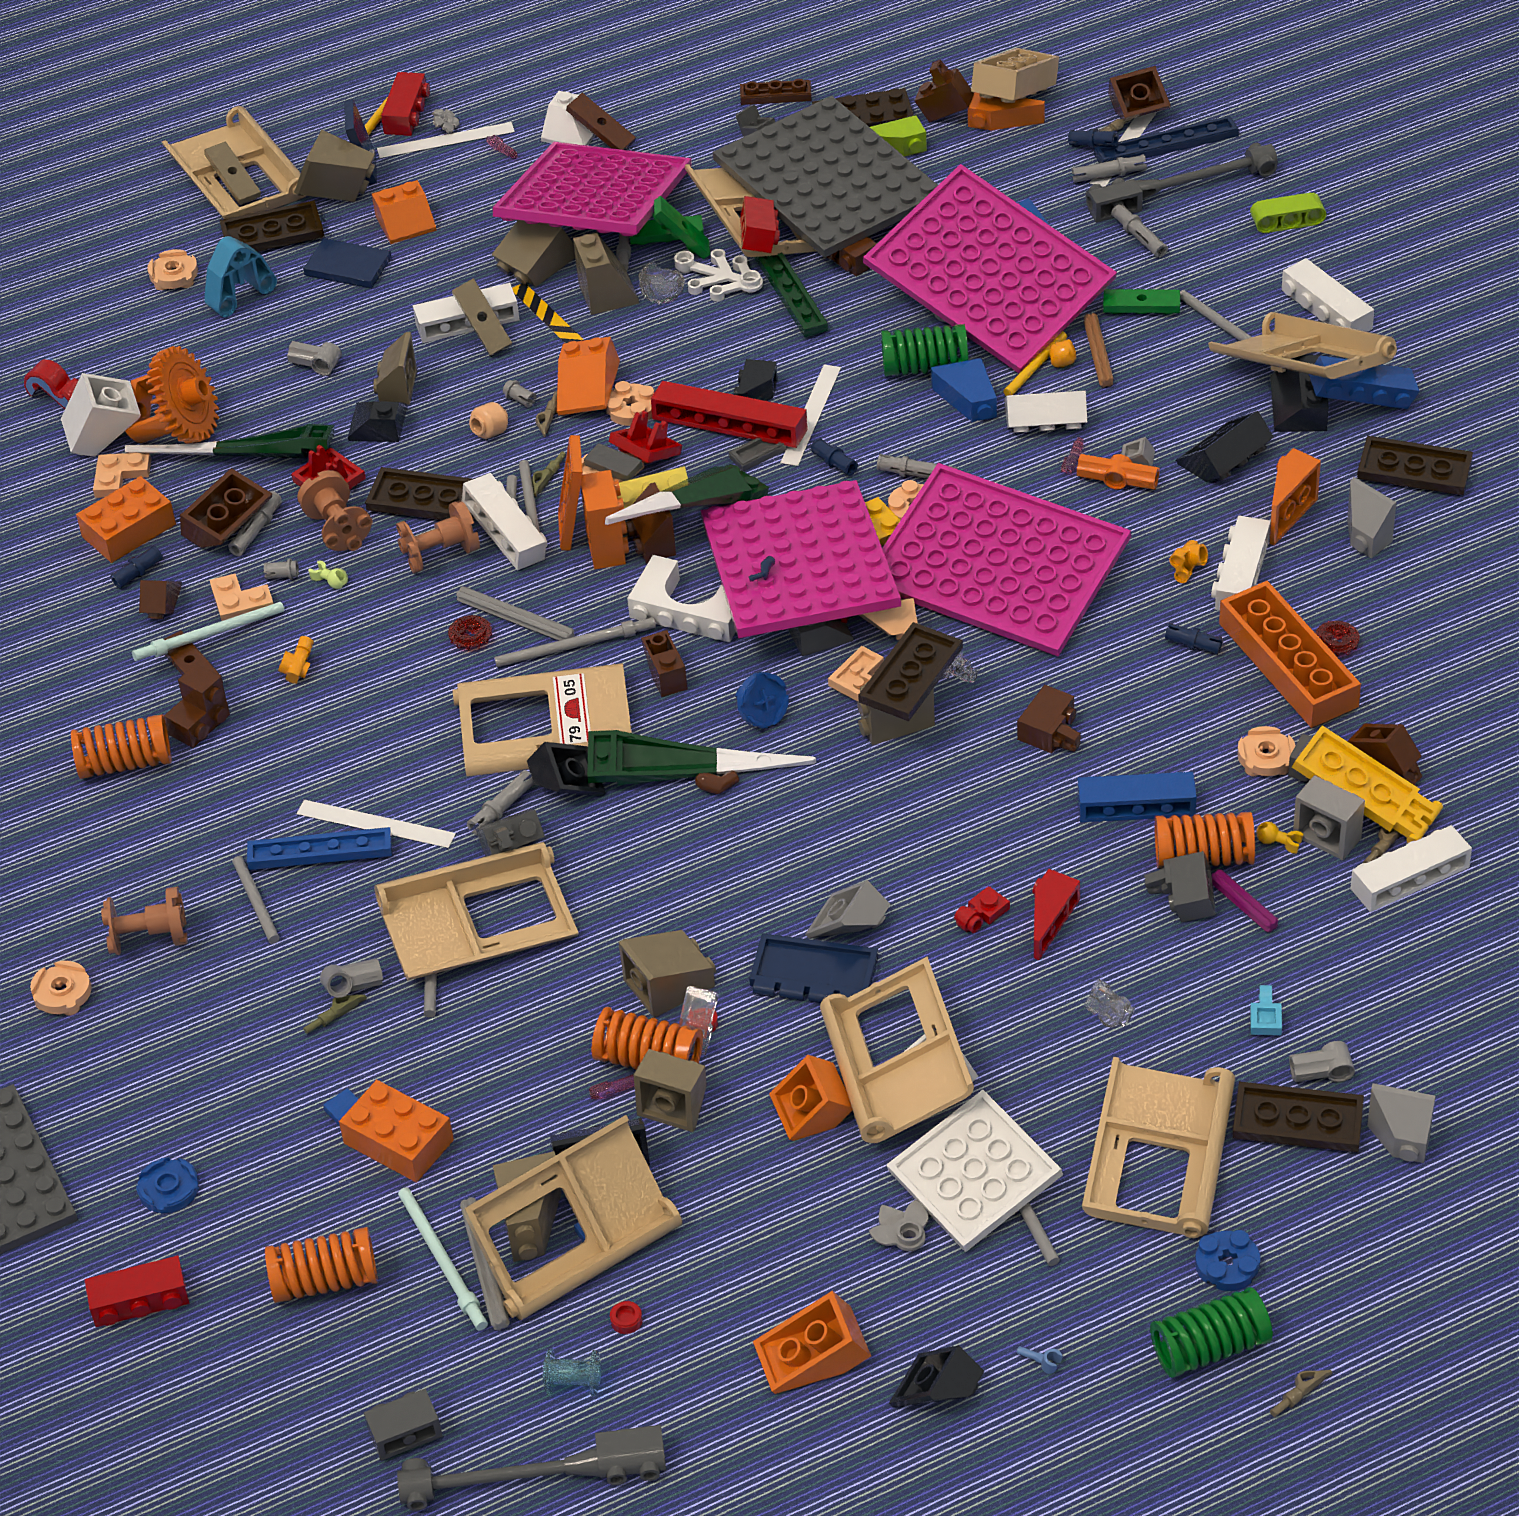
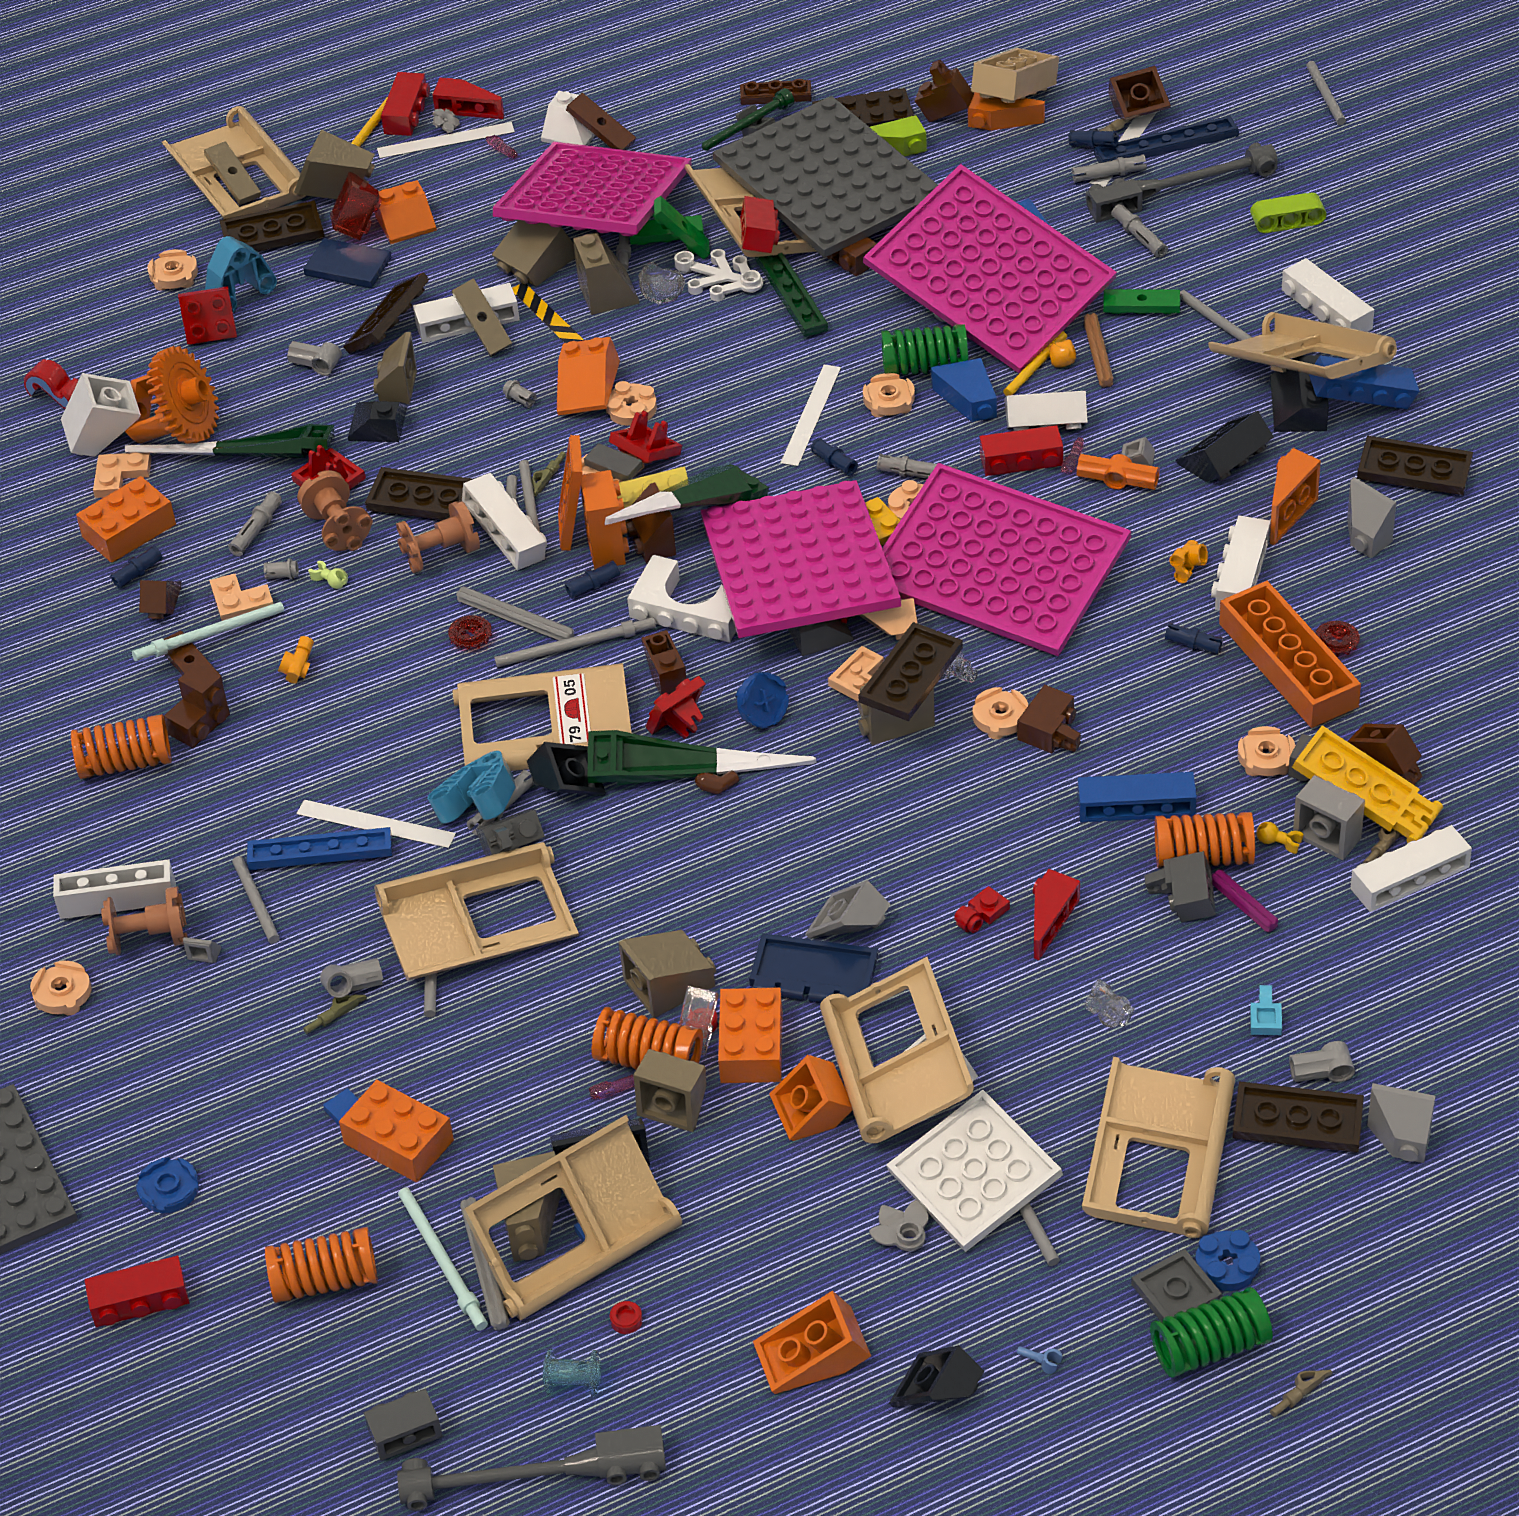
(128, 886): none -> white brick
(201, 950): none -> light grey slope
(207, 315): none -> red plate
(222, 509): reddish brown slope -> none
(355, 207): none -> clear red slope
(357, 133): dark blue tile -> none
(386, 313): none -> dark brown plate
(467, 99): none -> red slope
(483, 781): none -> dark azure connector
(488, 420): light nougat head -> none
(547, 415): dark tan hand -> none
(592, 579): none -> dark blue pin
(678, 708): none -> red plate
(729, 414): red brick -> none
(750, 1035): none -> orange brick
(755, 453): dark grey tile -> none
(757, 380): black slope -> none
(765, 566): dark blue piece -> none
(782, 100): none -> dark green piece
(898, 402): none -> light nougat plate
(997, 724): none -> light nougat plate
(1021, 450): none -> red brick
(1174, 1285): none -> dark grey plate
(1326, 93): none -> light grey bar

